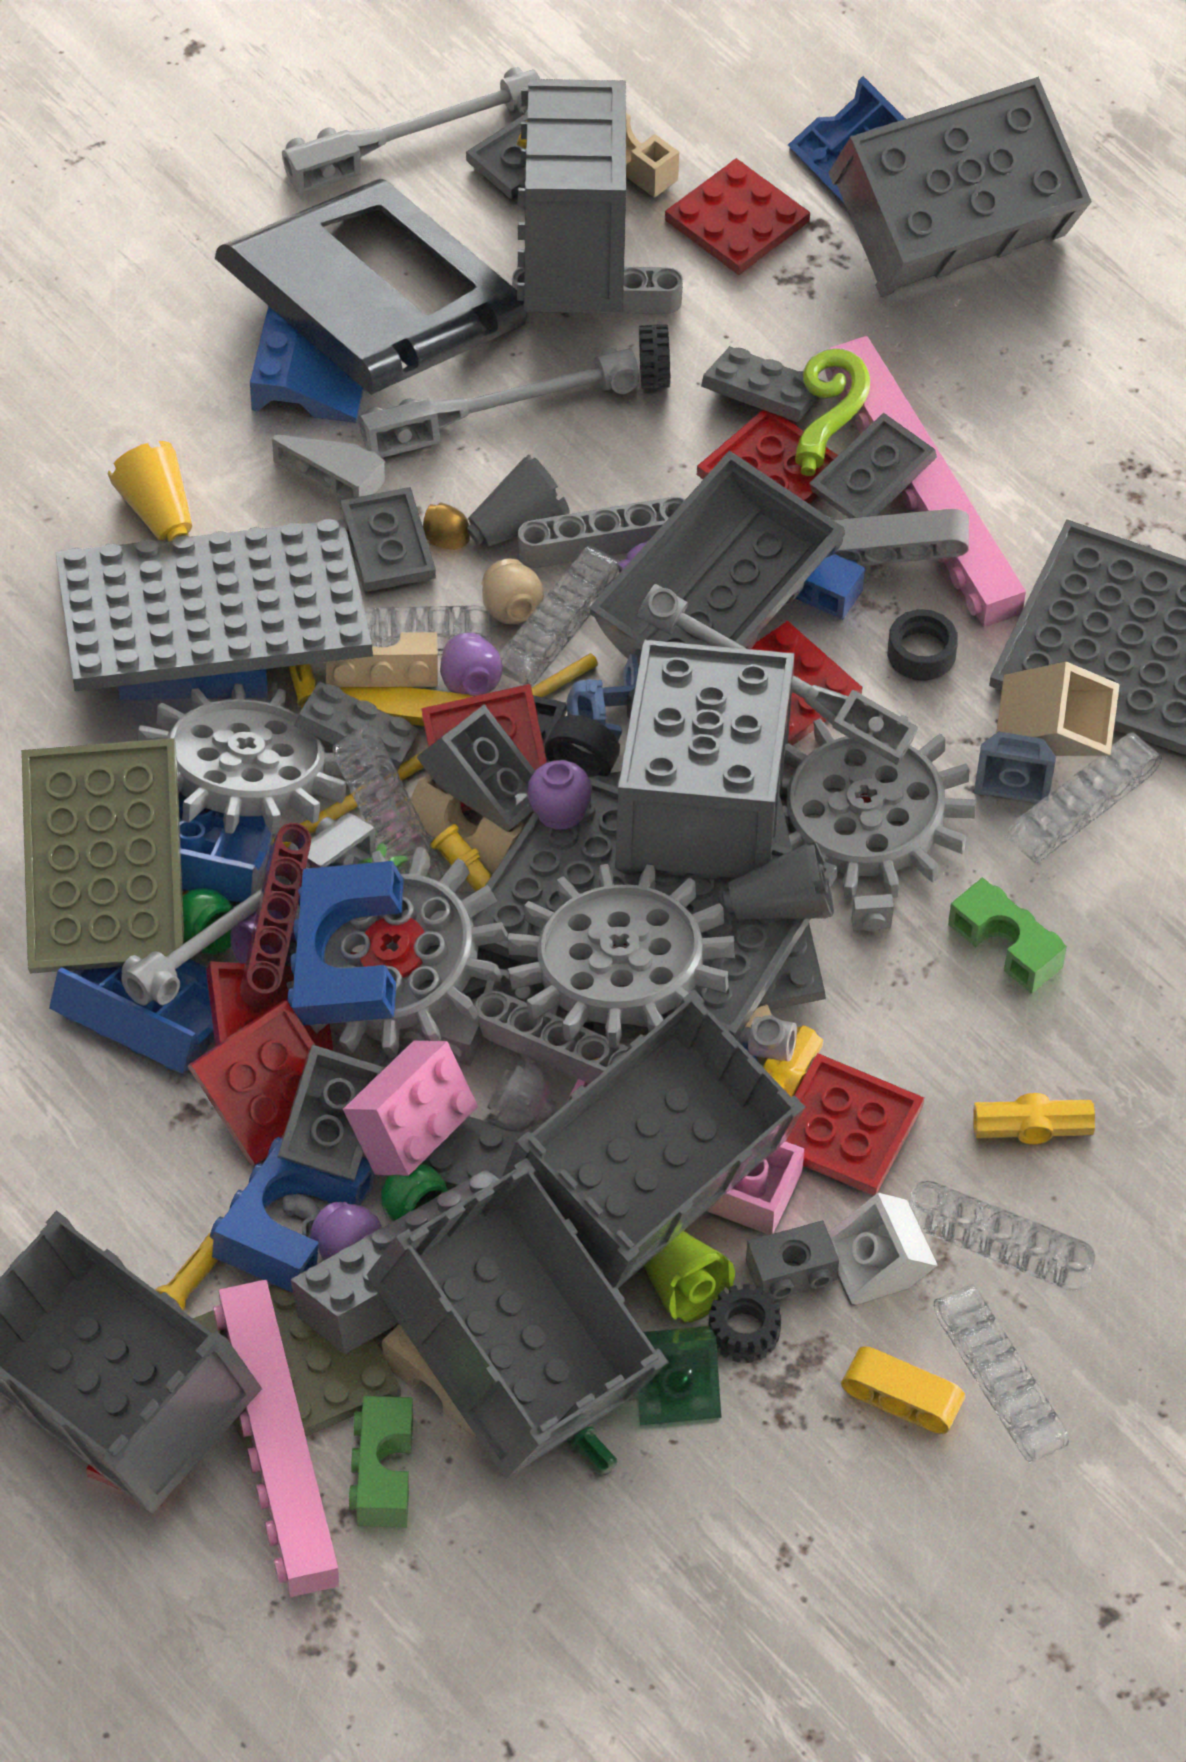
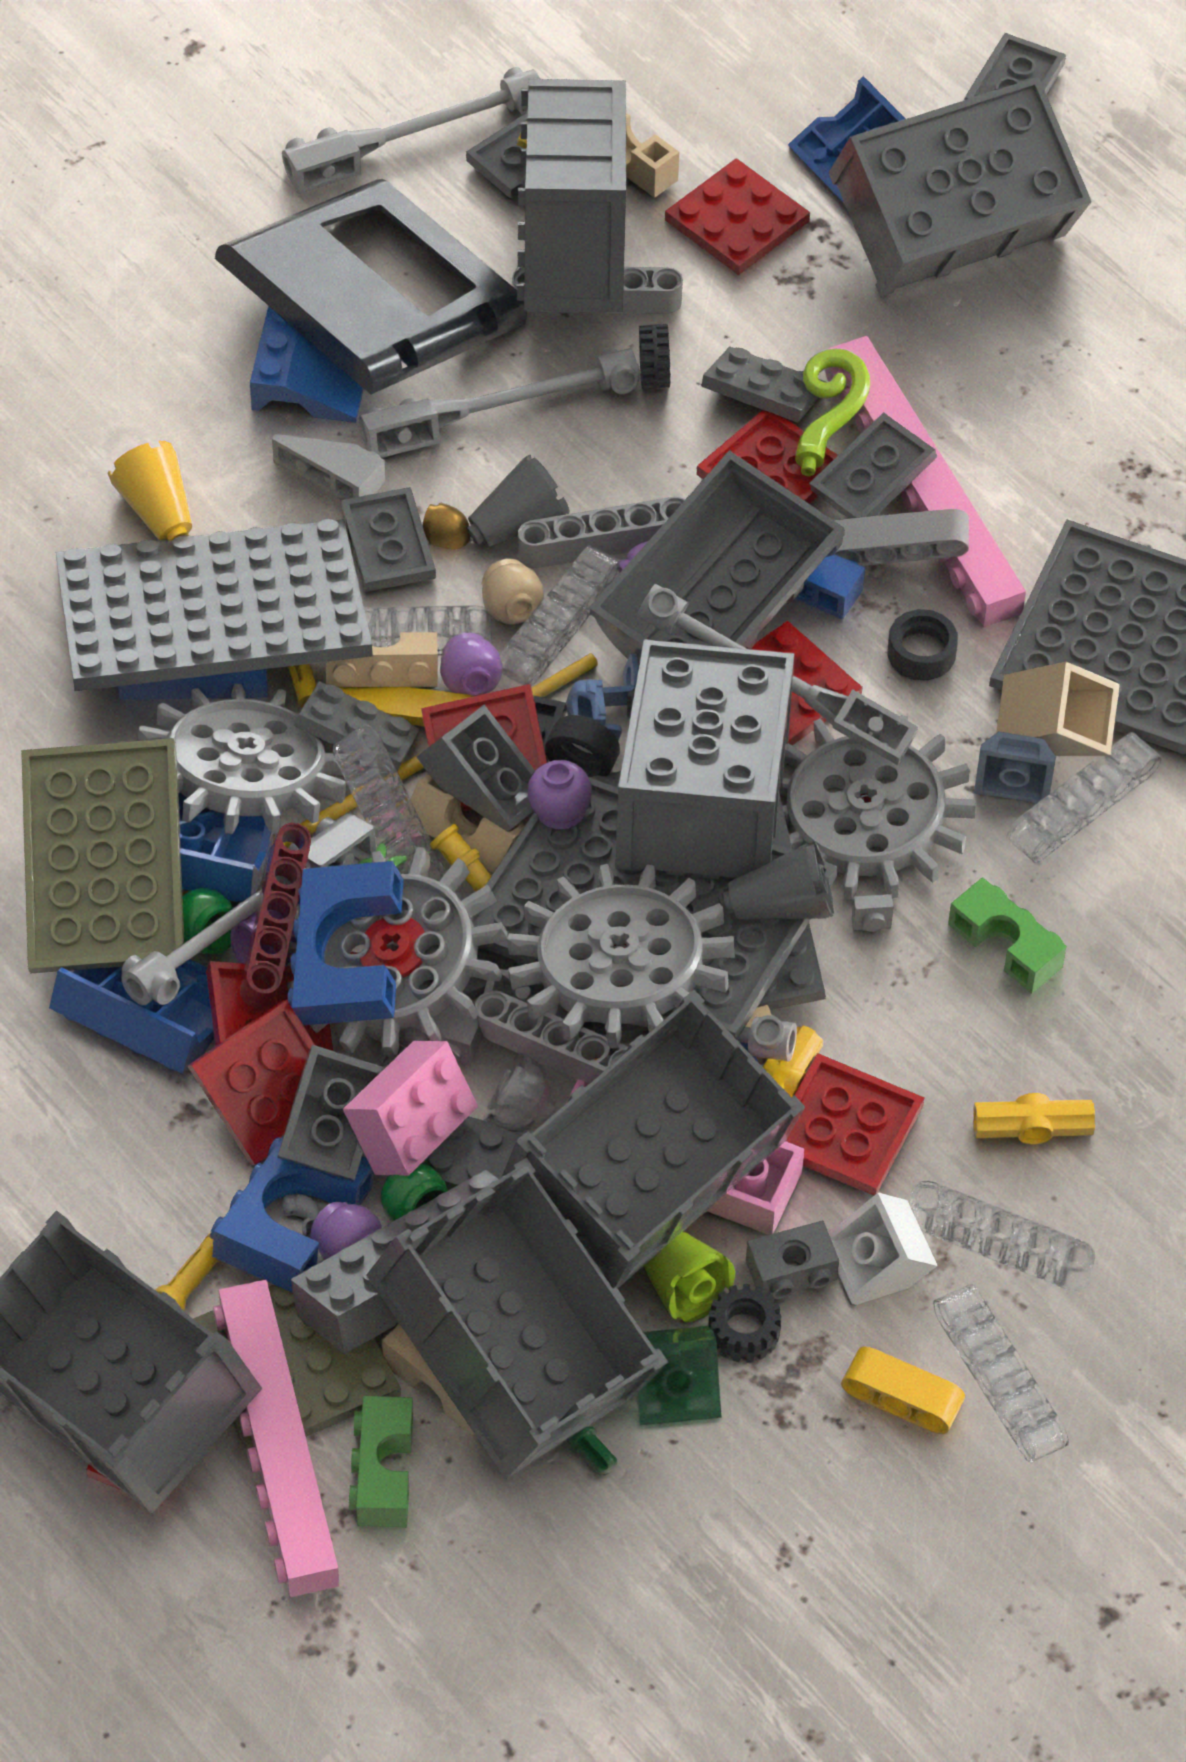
(1015, 62): none -> dark grey plate

